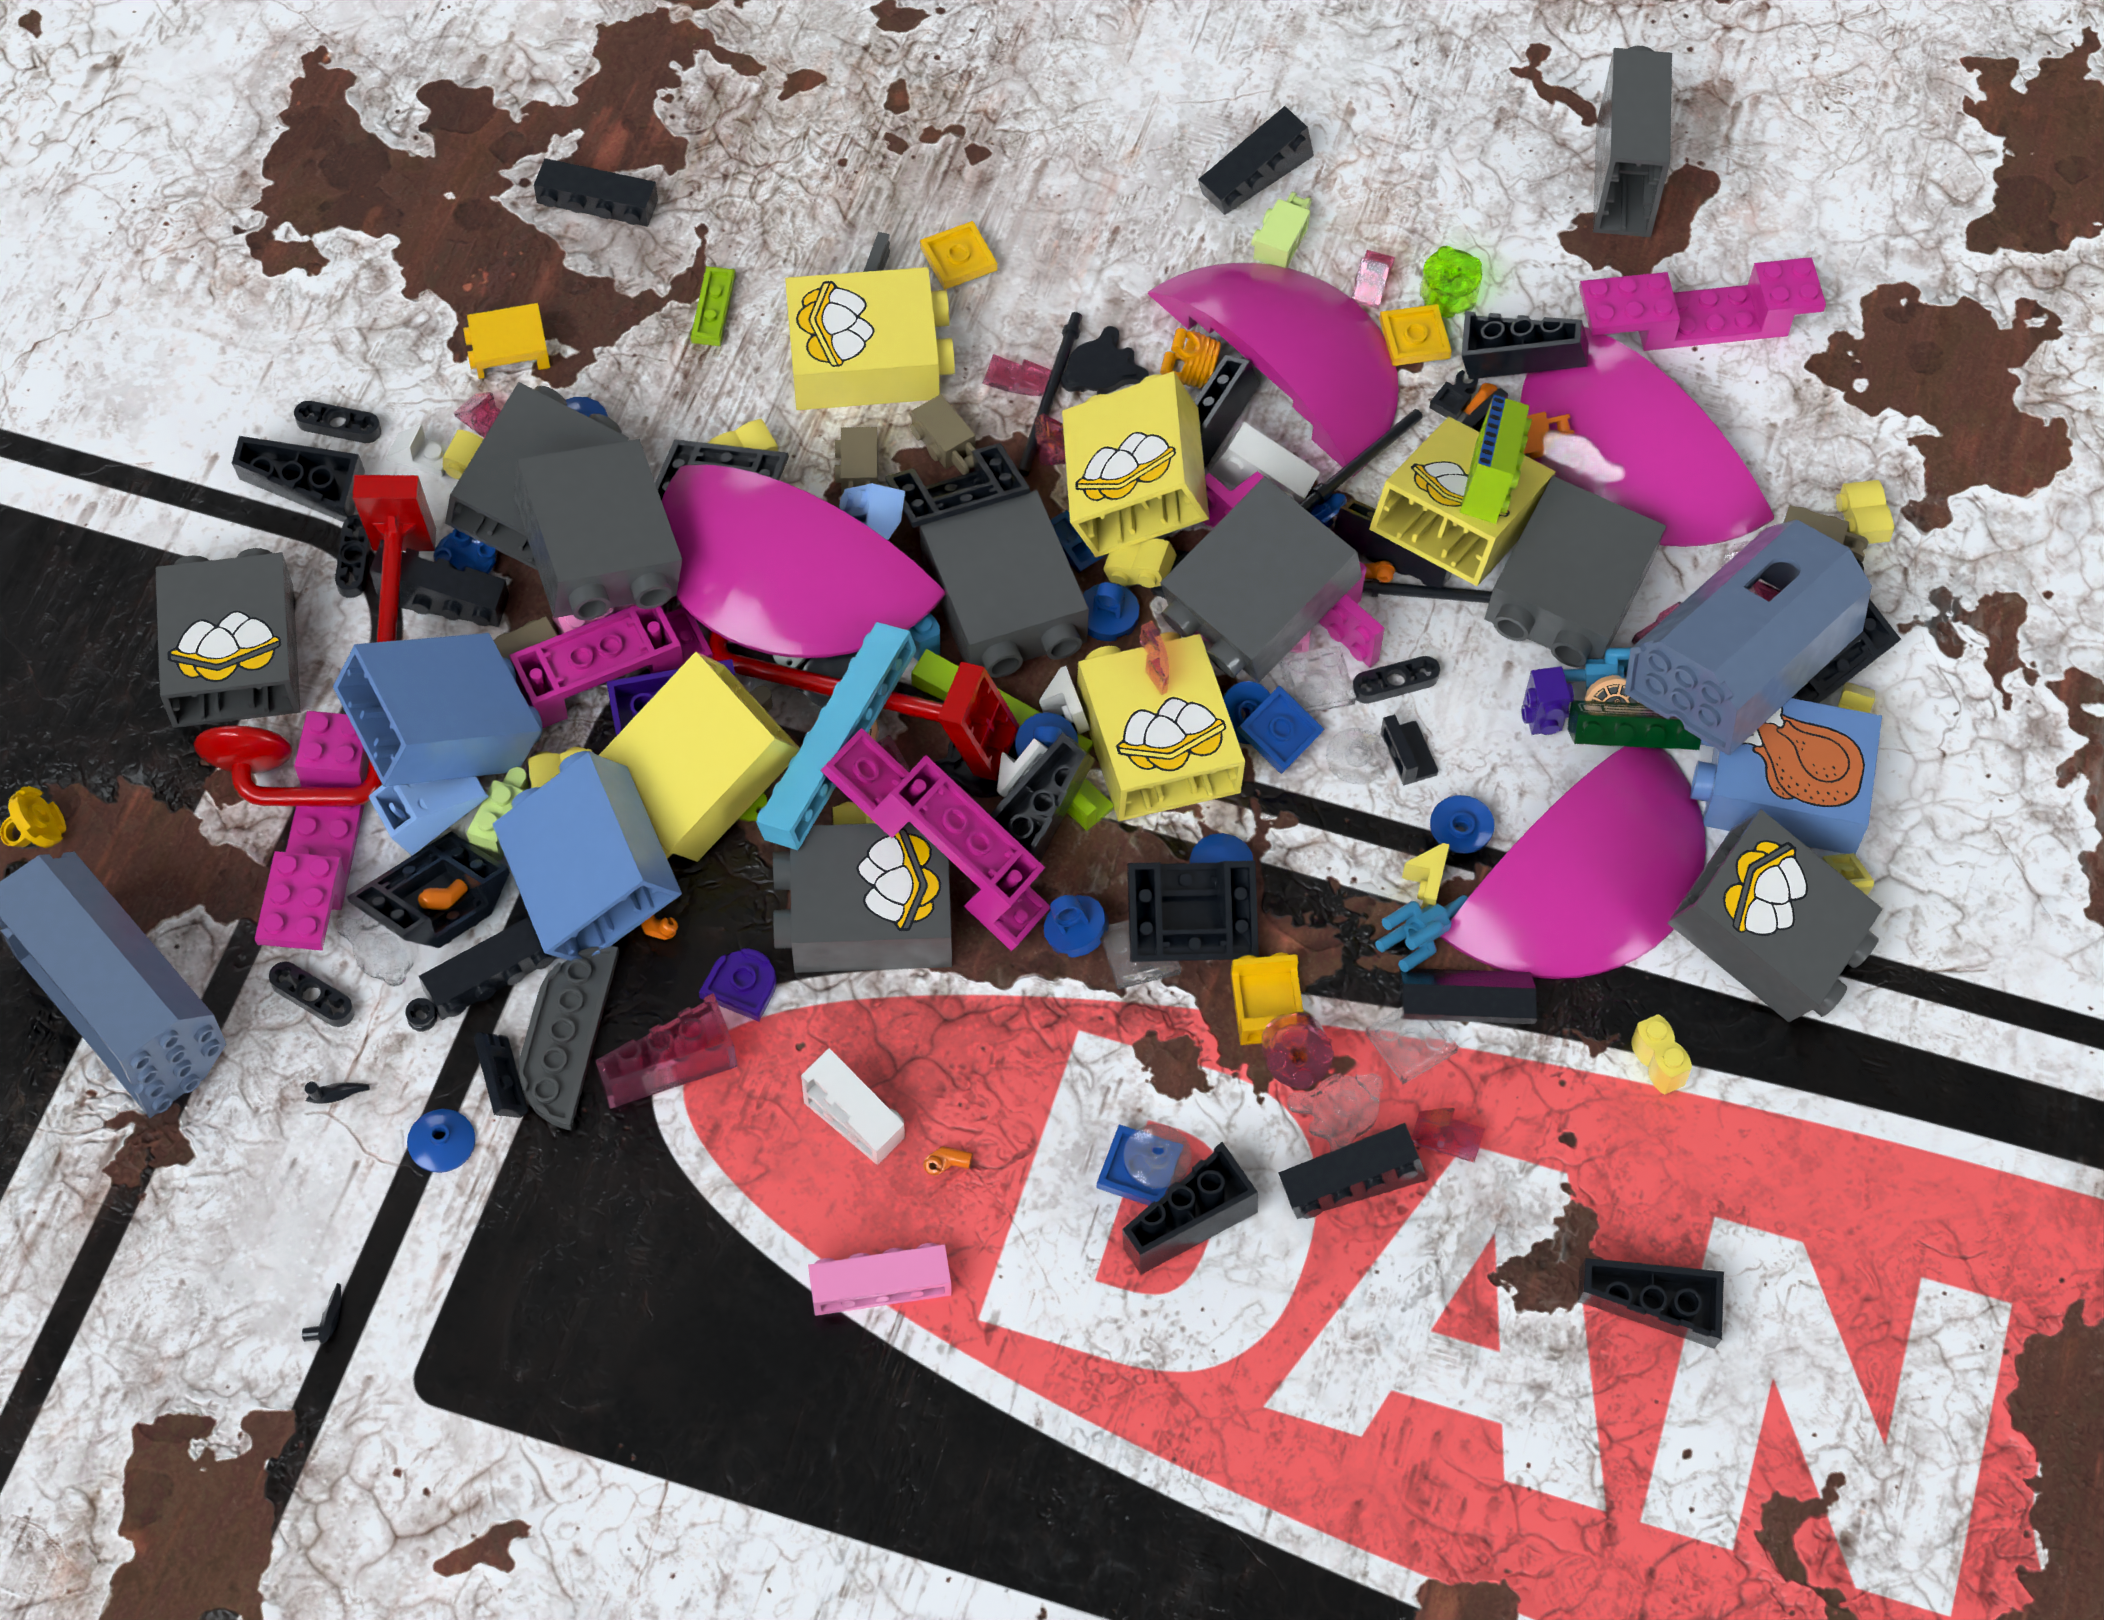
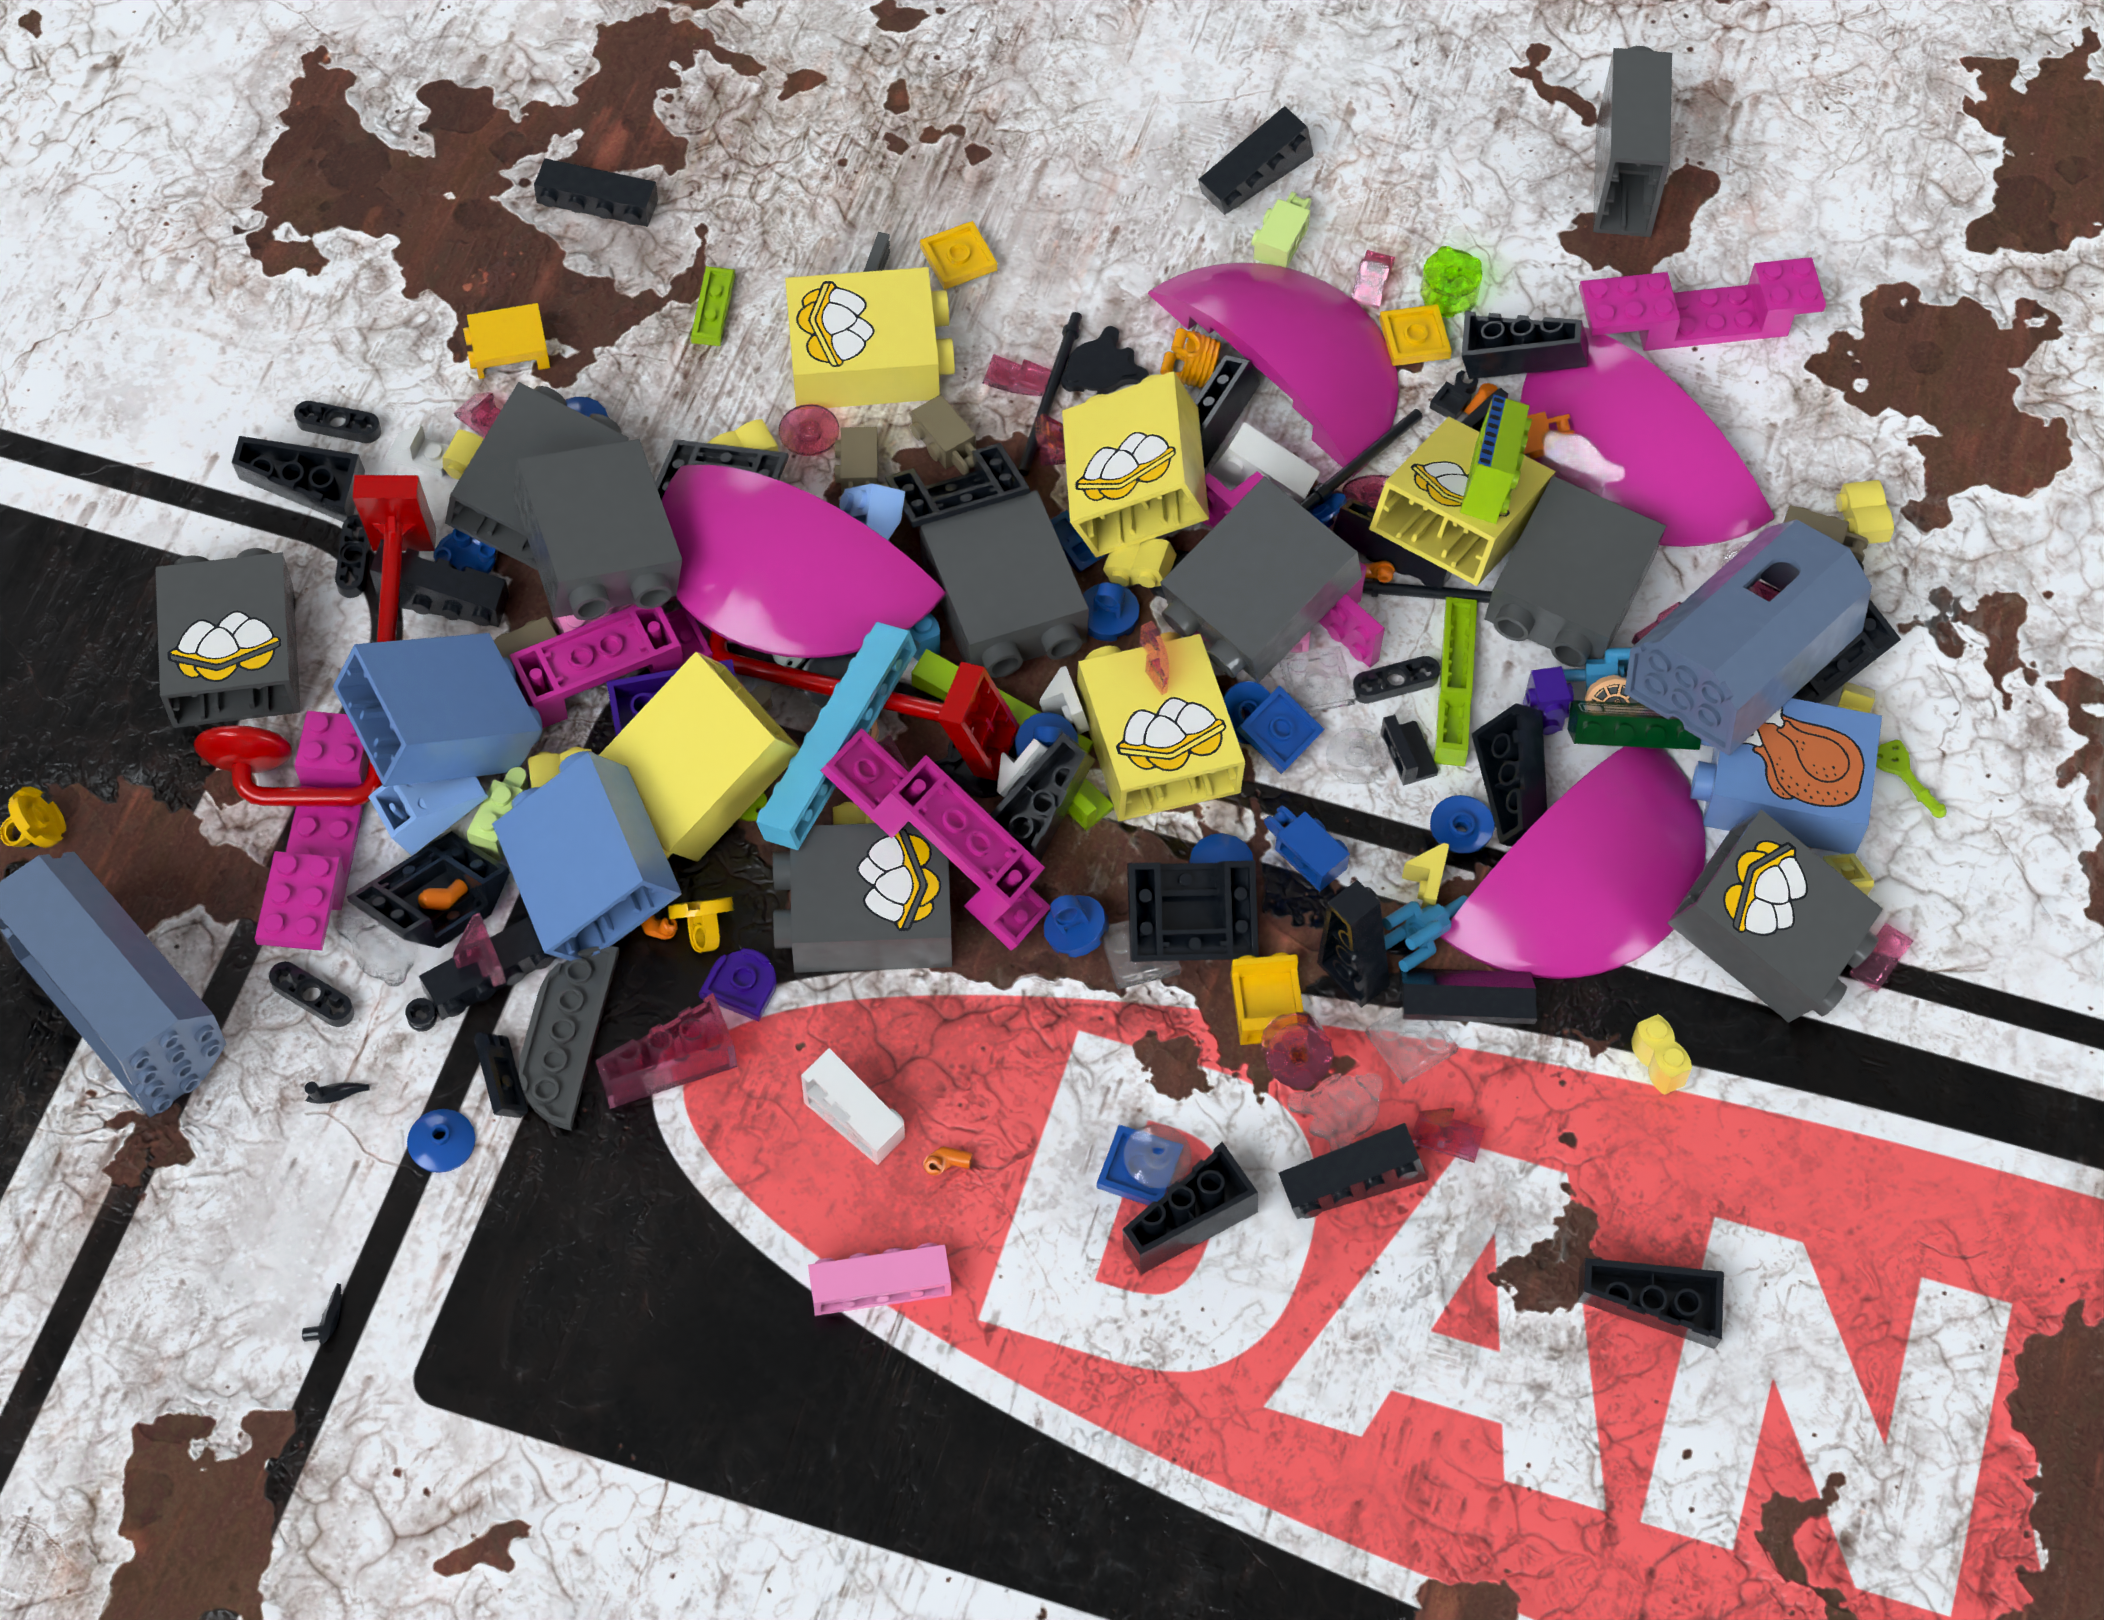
(477, 947): none -> clear pink slope
(702, 921): none -> yellow tile
(806, 421): none -> clear pink dish
(1308, 847): none -> blue brick
(1354, 943): none -> black wedge
(1365, 489): none -> clear pink dish
(1455, 682): none -> lime slope
(1513, 770): none -> black wedge
(1883, 959): none -> clear pink slope
(1902, 769): none -> lime piece

